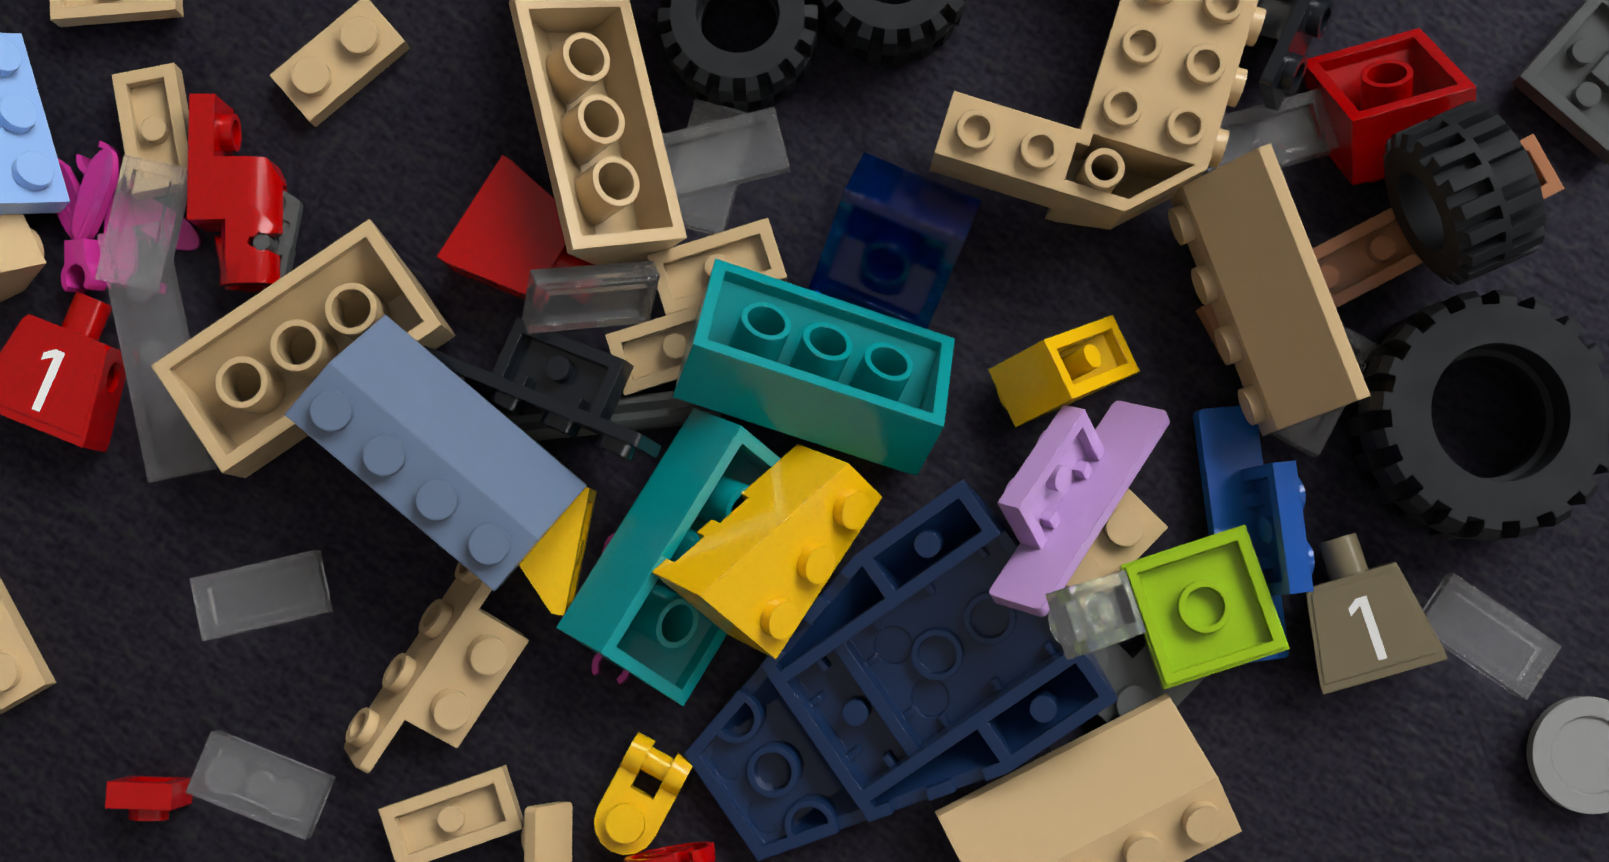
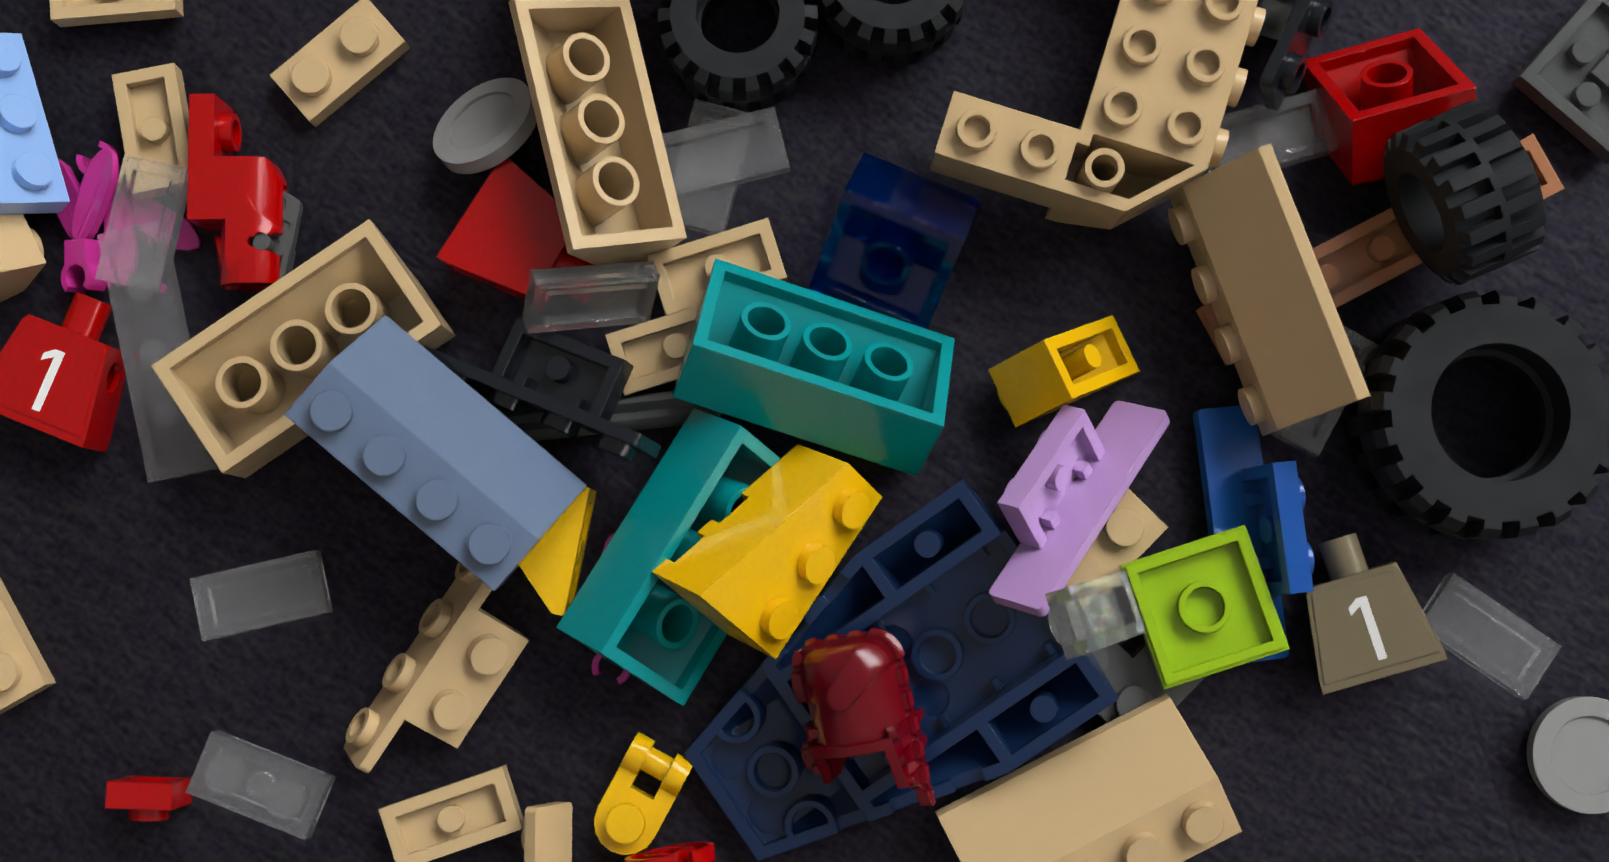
(485, 126): none -> light grey piece
(861, 707): none -> dark red helmet

